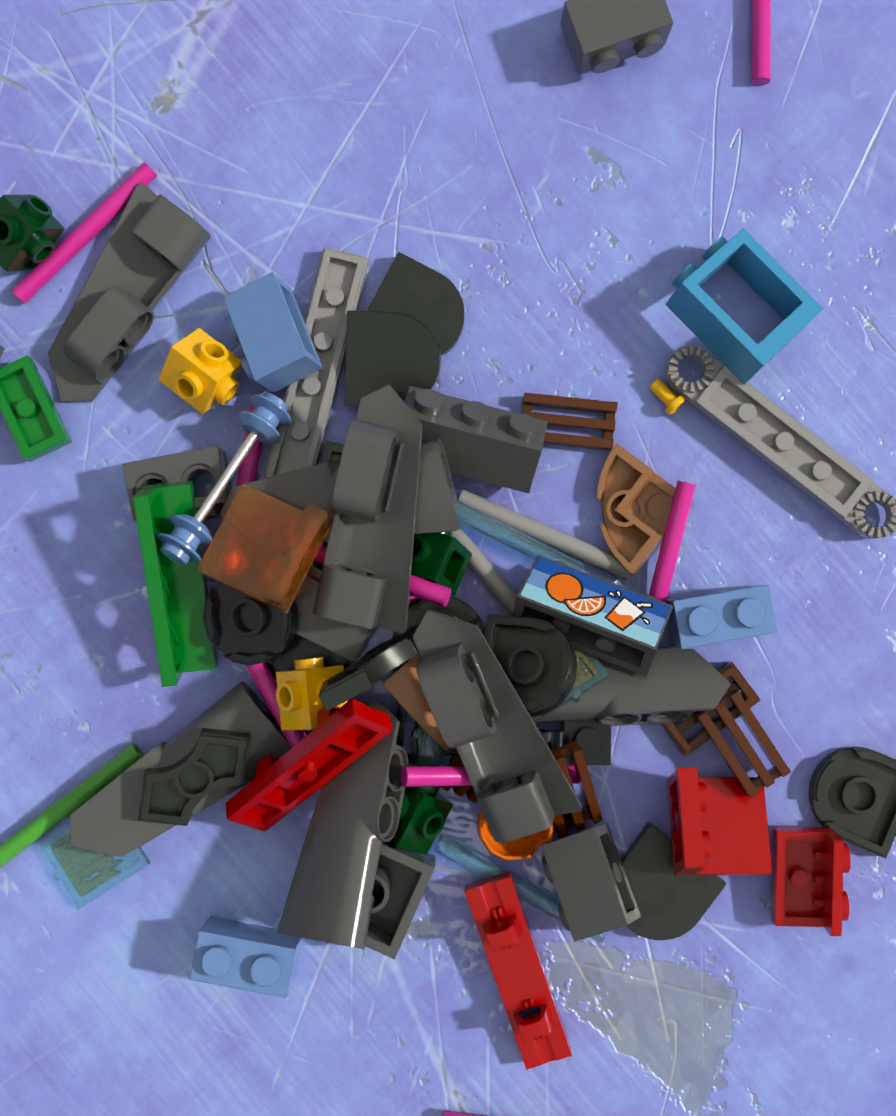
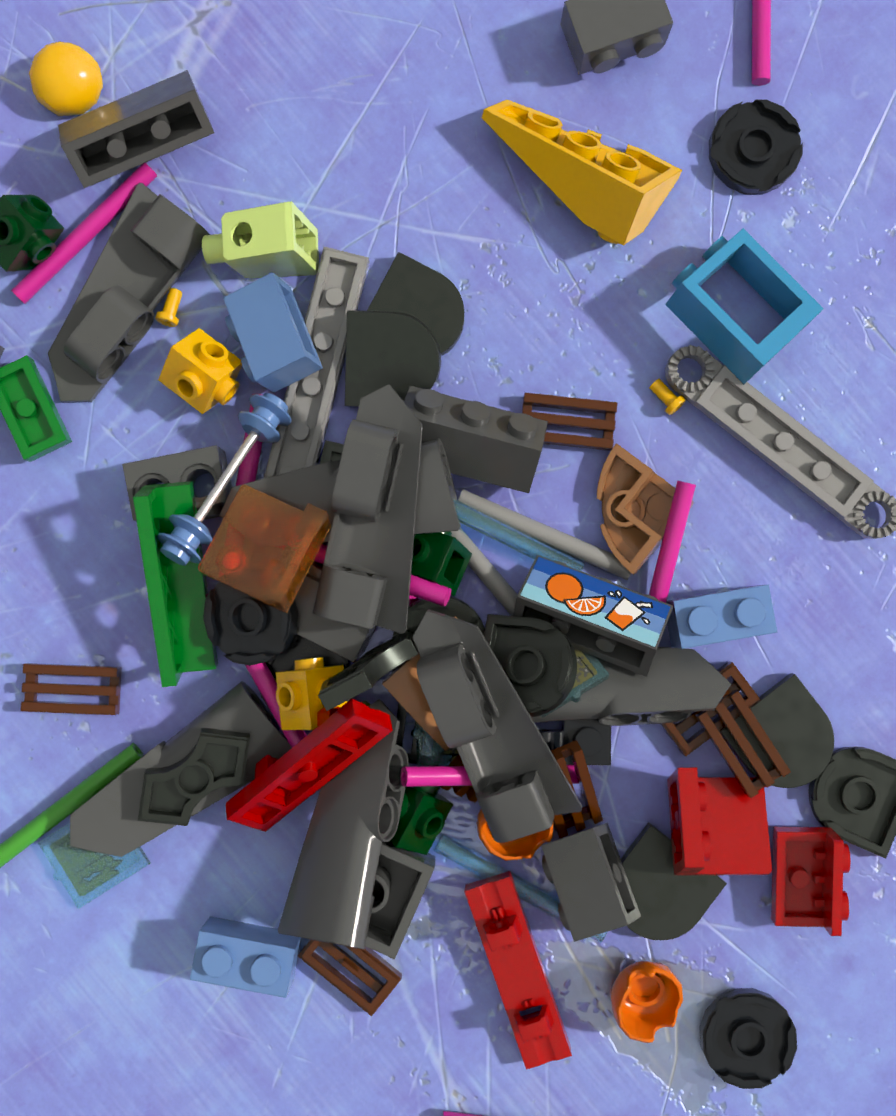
(32, 687): none -> reddish brown tile
(65, 79): none -> yellow hair
(135, 129): none -> dark grey brick
(168, 314): none -> yellow piece
(265, 241): none -> yellowish green torso
(342, 983): none -> reddish brown tile
(598, 183): none -> yellow wedge
(645, 999): none -> orange hair
(748, 1038): none -> black tile
(755, 147): none -> black tile
(795, 728): none -> pearl dark grey tile

